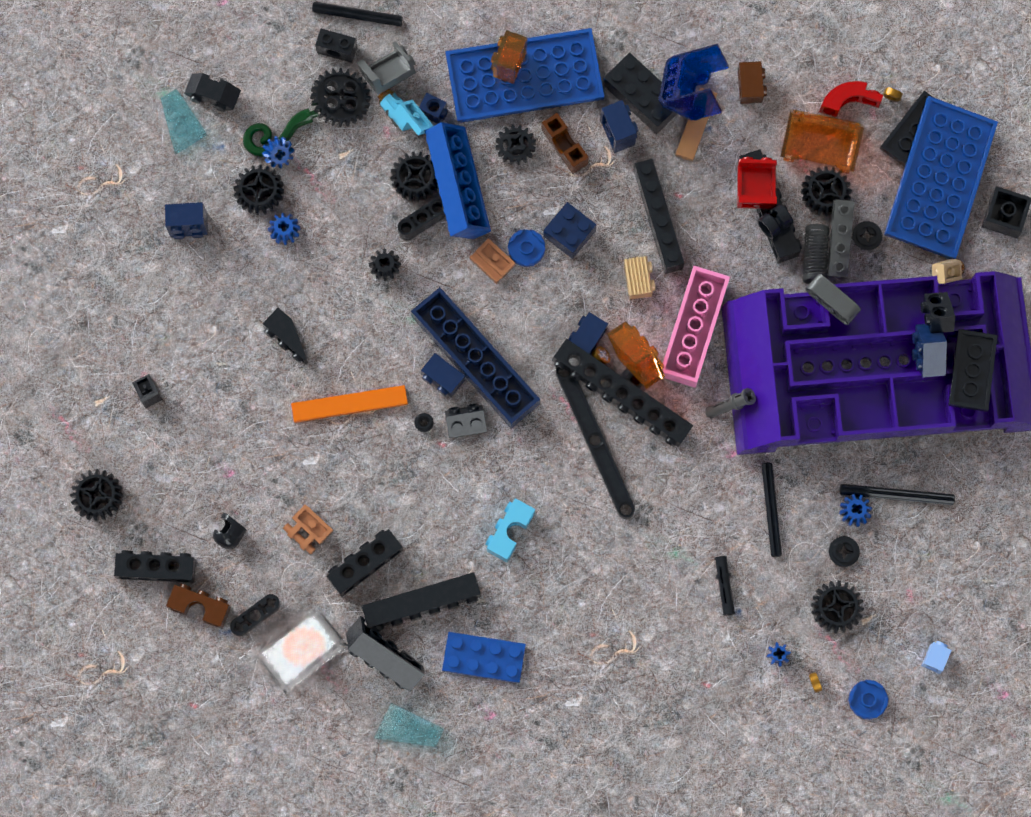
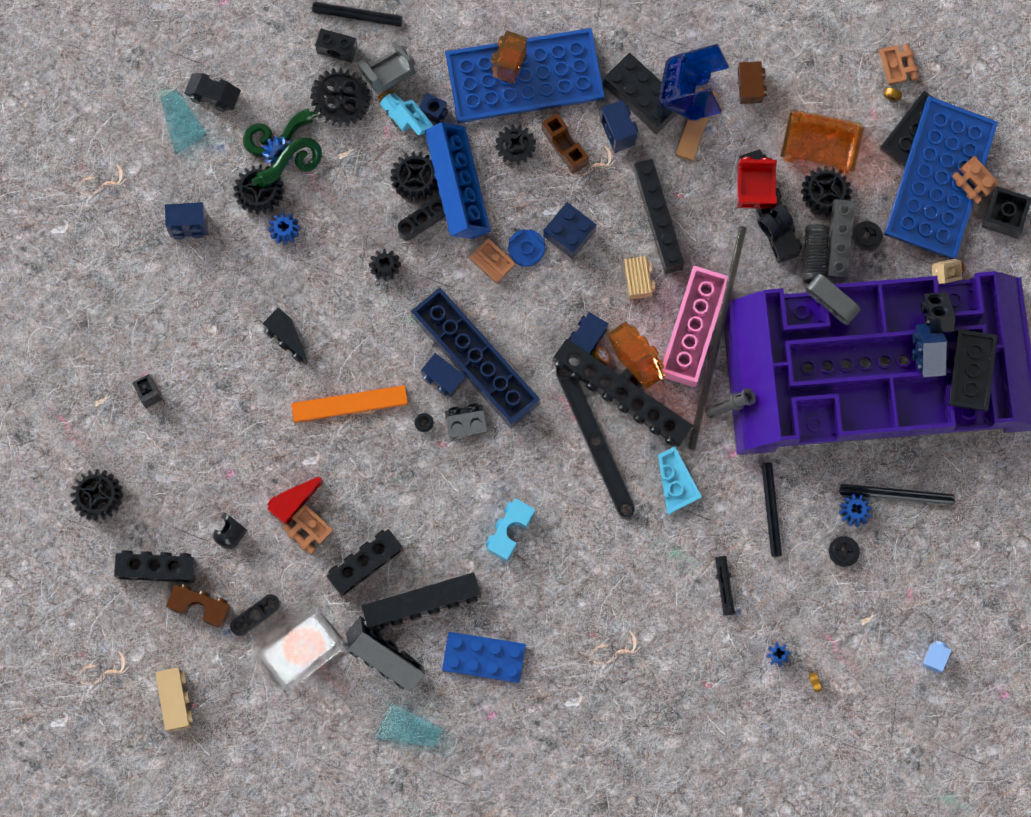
(174, 699): none -> tan brick
(273, 173): none -> dark green plant
(291, 501): none -> red slope
(676, 481): none -> medium azure wing
(717, 338): none -> clear smoke piece
(838, 614): black gear -> none
(849, 92): red arch -> none
(868, 699): blue tile -> none
(893, 66): none -> nougat plate
(978, 176): none -> nougat plate

